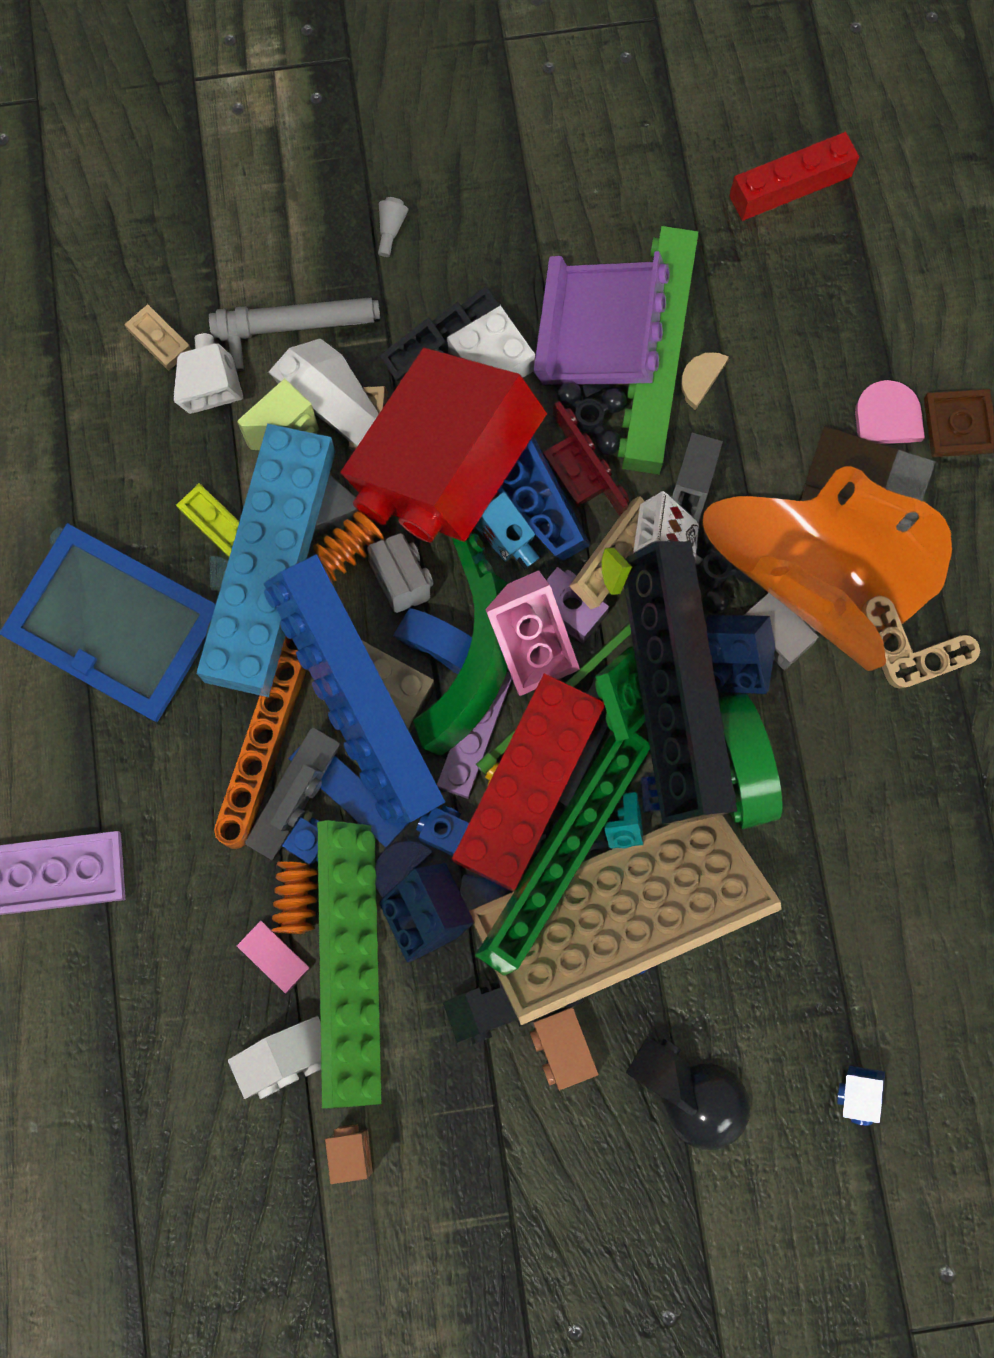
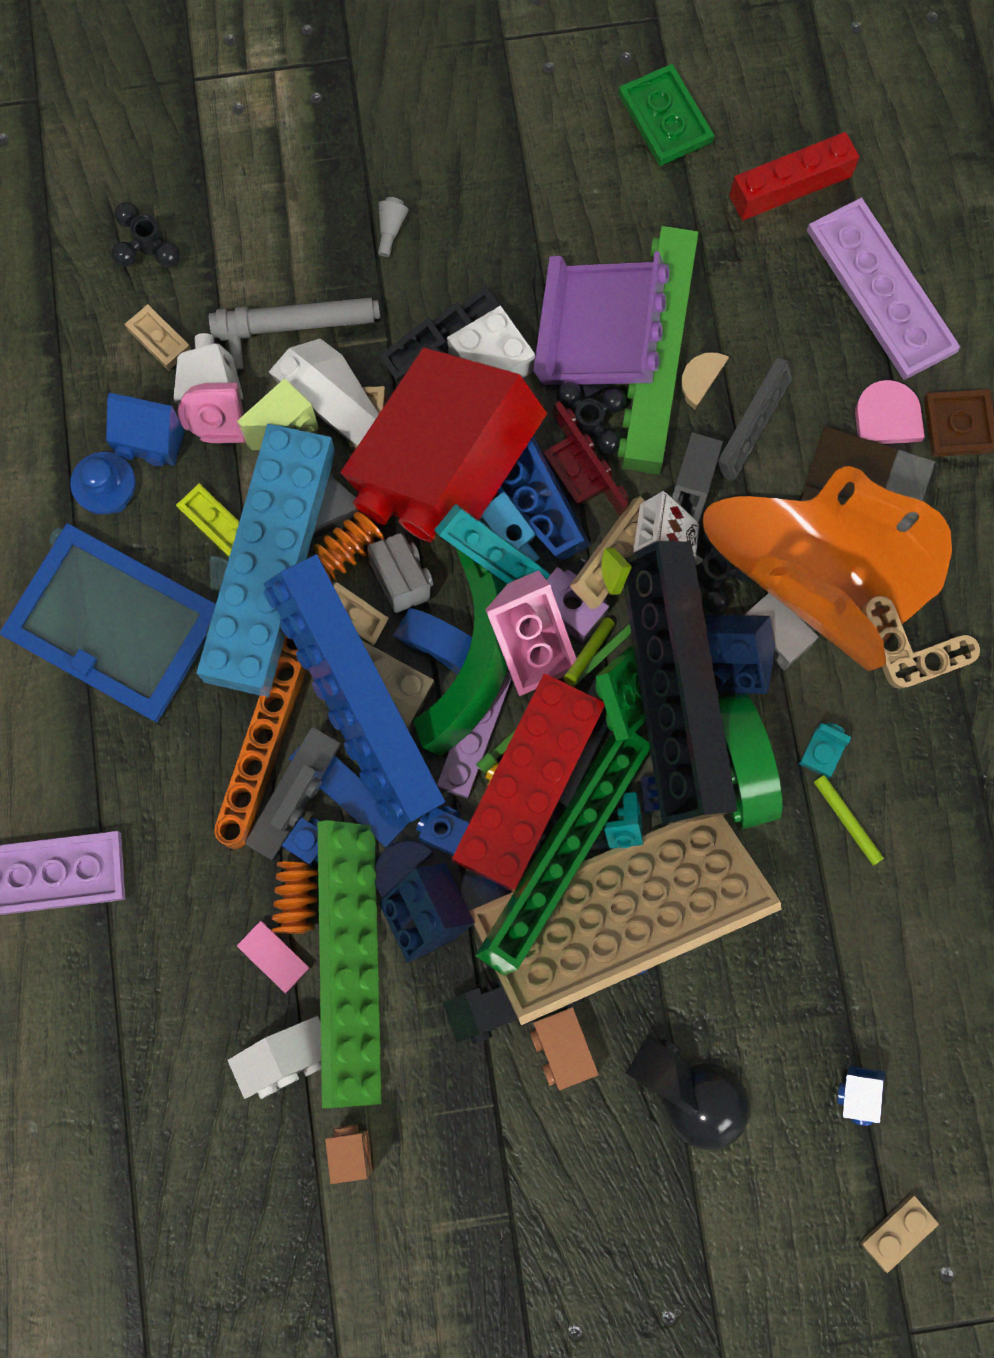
(103, 483): none -> blue plate
(125, 253): none -> black piece
(143, 430): none -> blue slope
(212, 412): none -> bright pink tile
(364, 617): none -> tan plate
(486, 546): none -> teal plate
(589, 651): none -> lime bar
(666, 114): none -> green plate
(755, 419): none -> dark grey tile
(825, 749): none -> teal bracket
(848, 820): none -> lime bar
(883, 288): none -> lavender plate
(899, 1233): none -> tan plate

